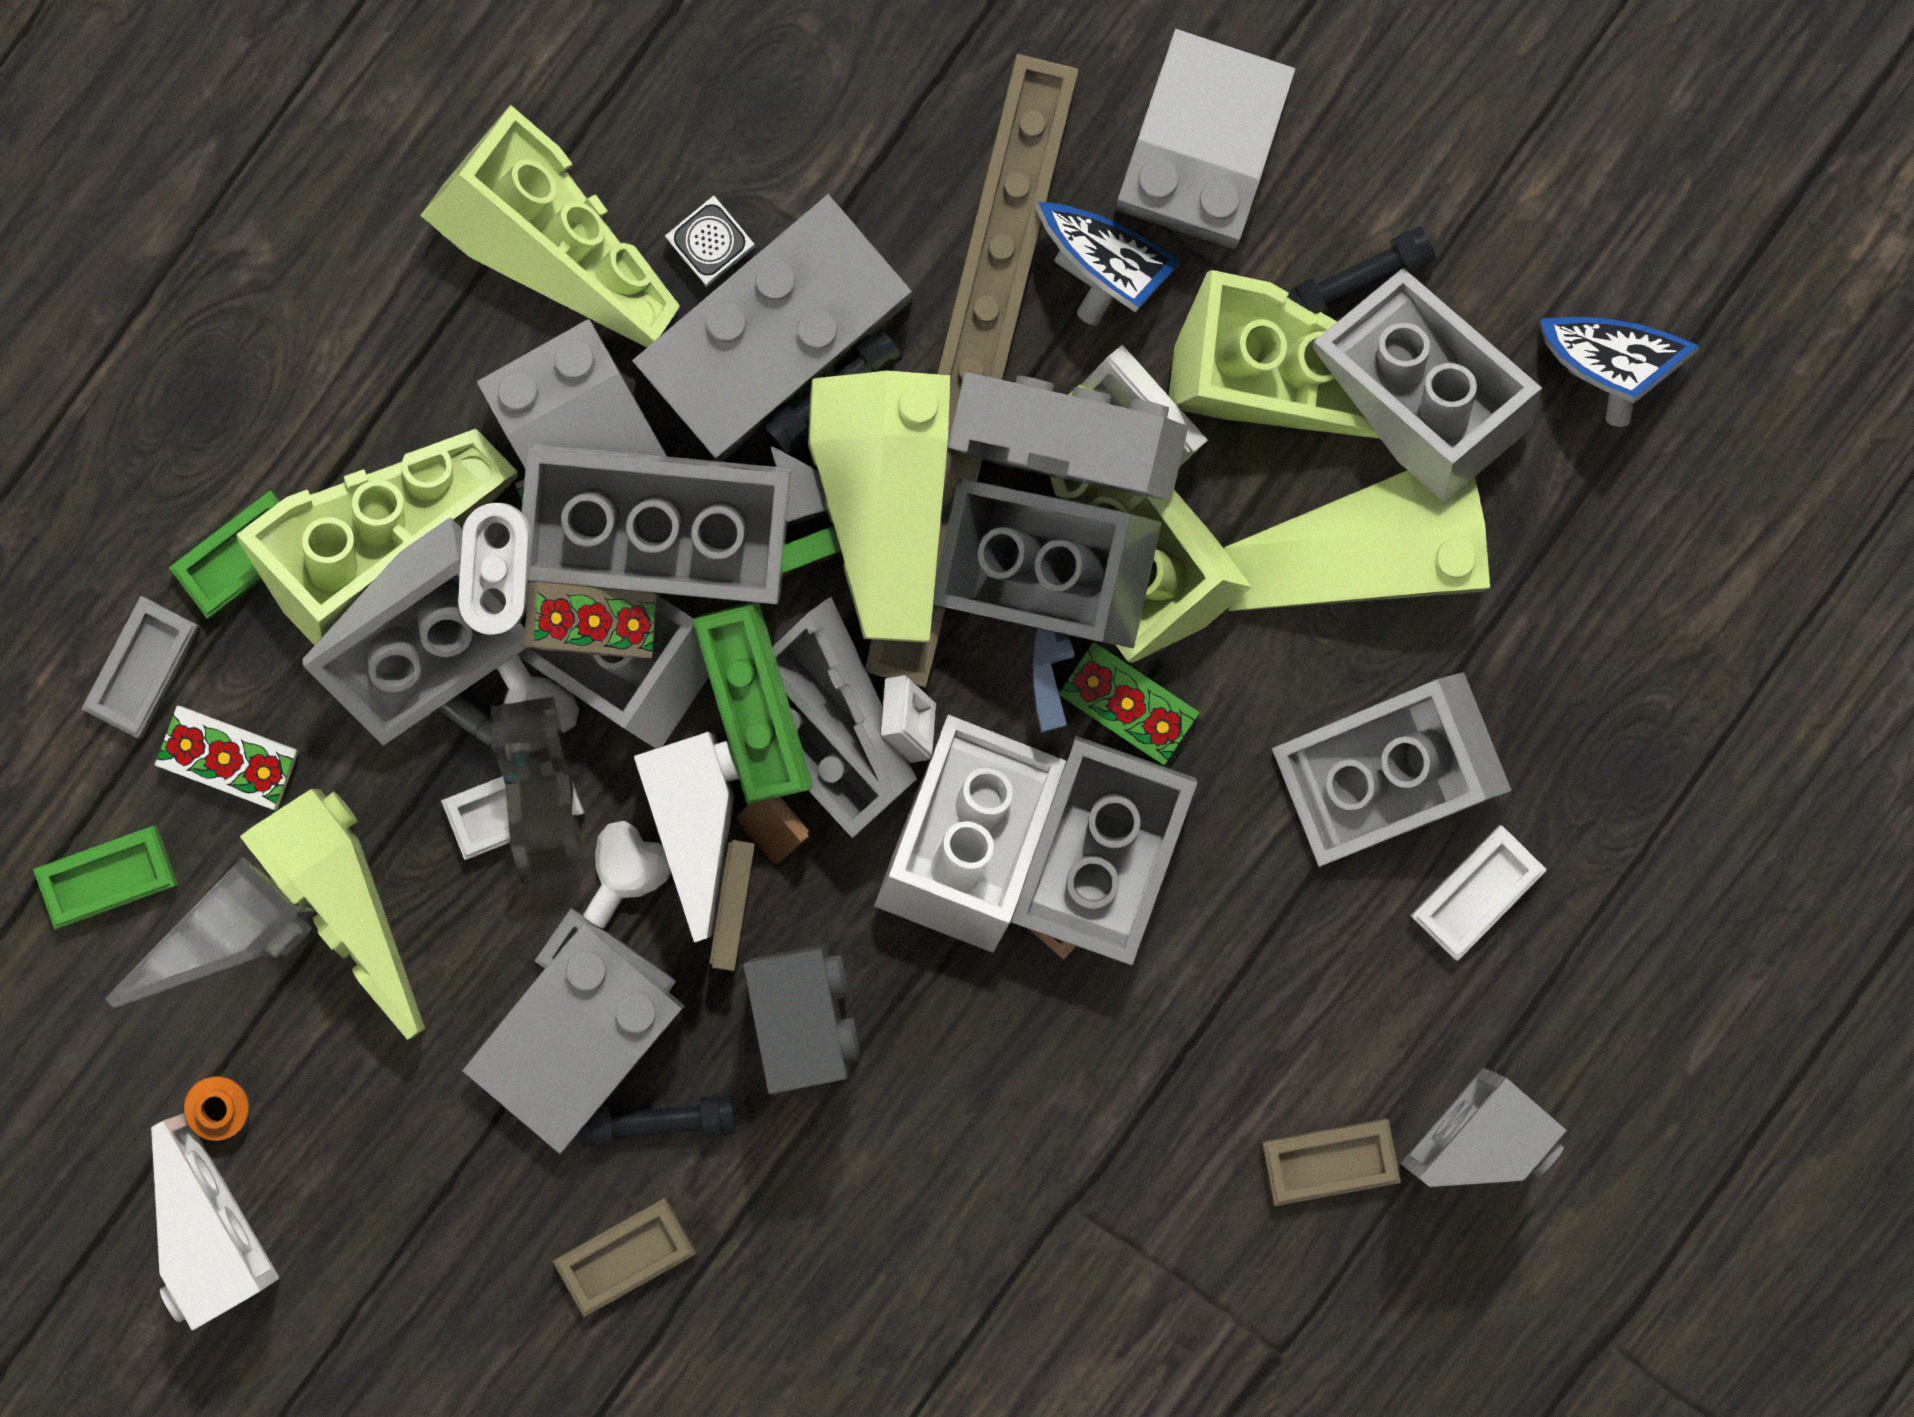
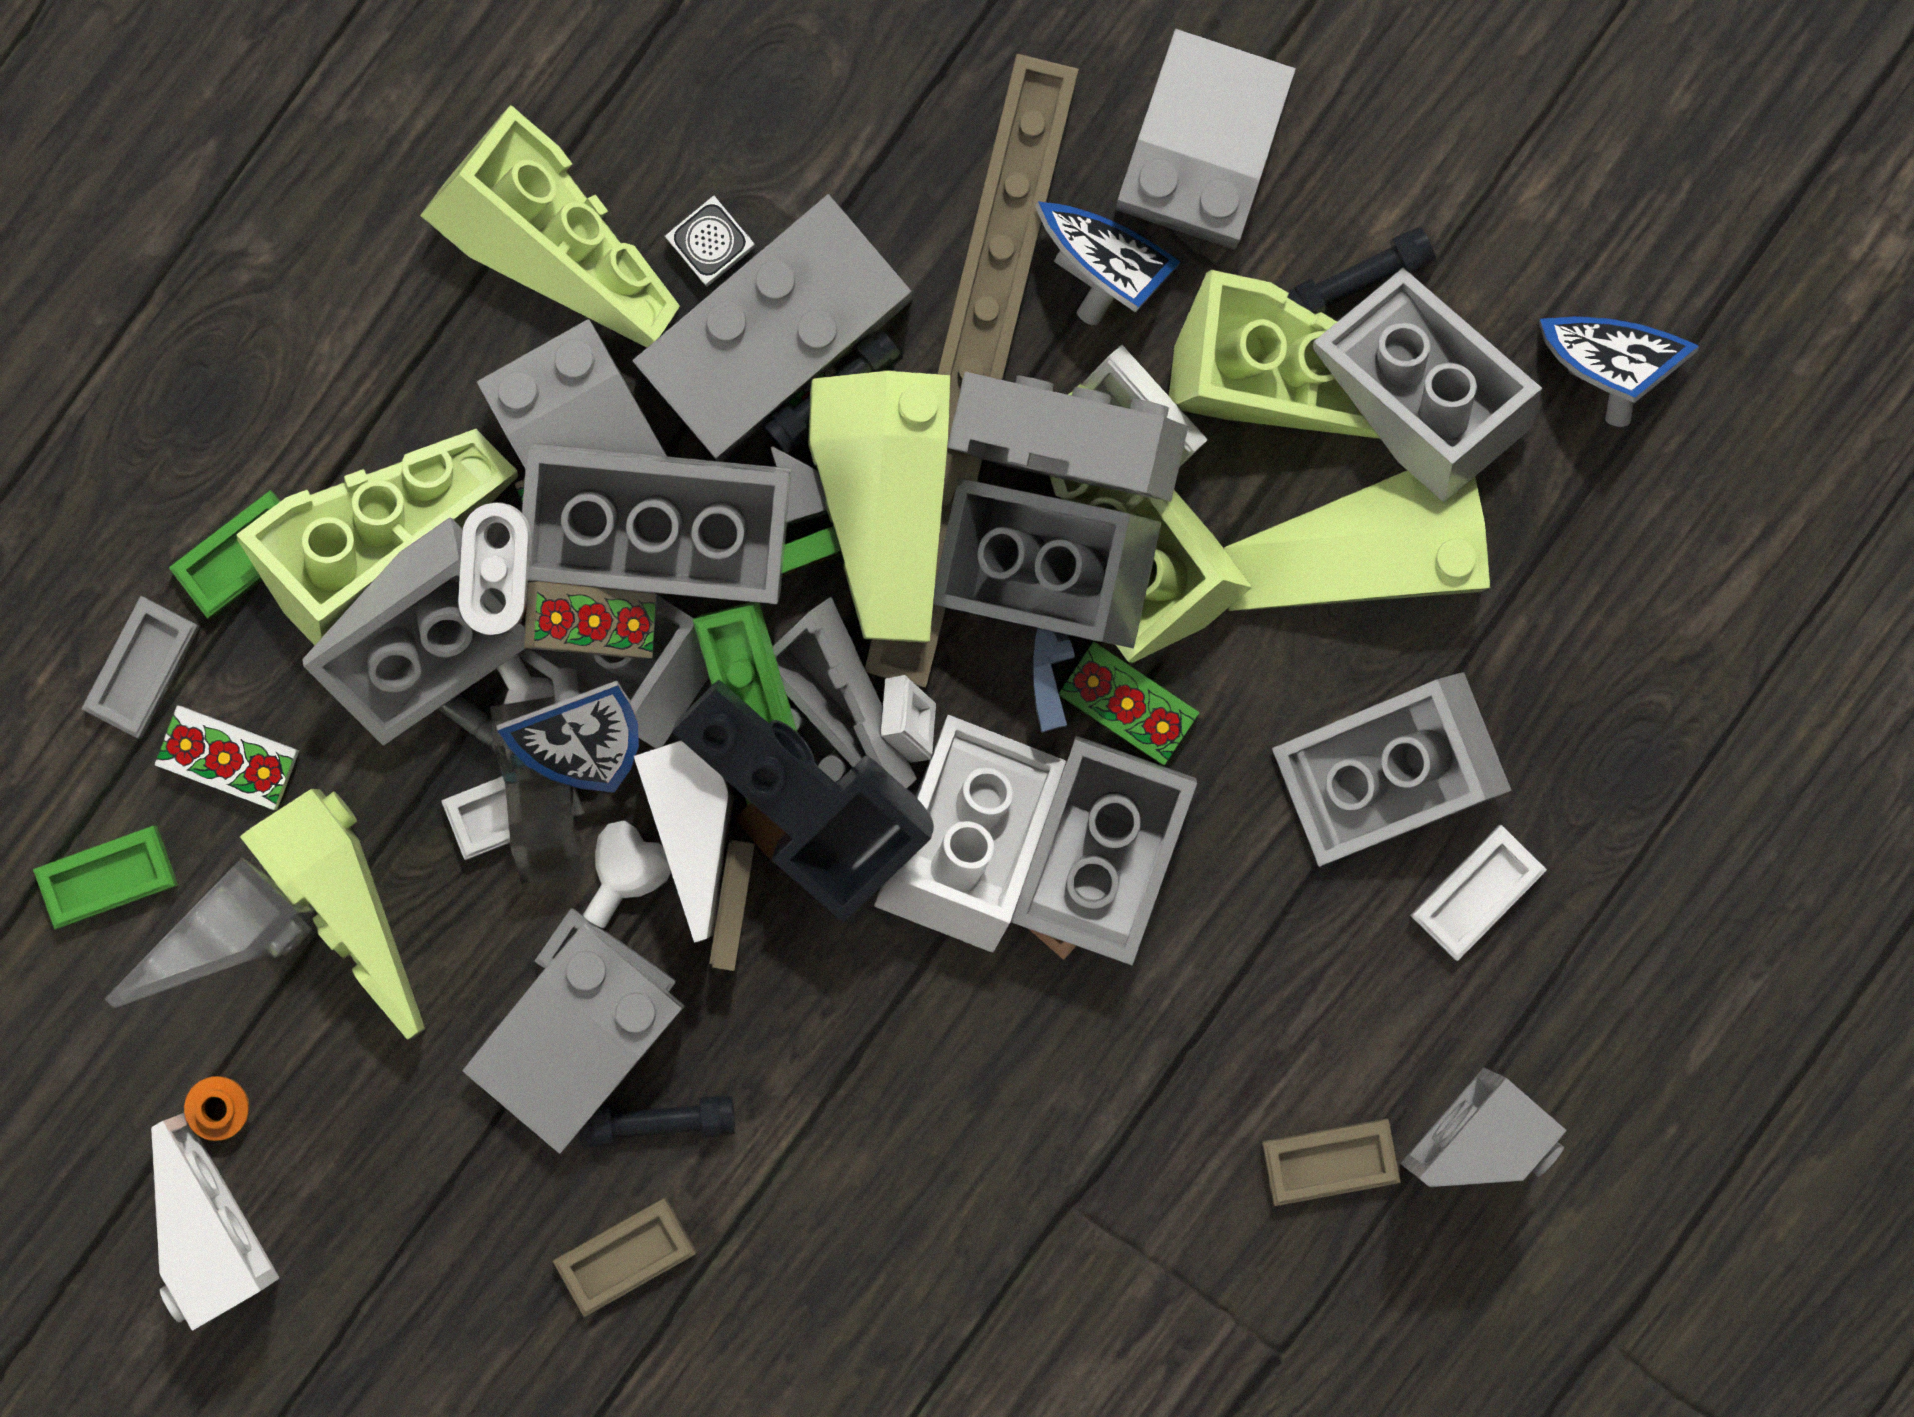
(581, 738): none -> shield
(800, 1018): dark grey brick -> none
(839, 835): none -> black plate

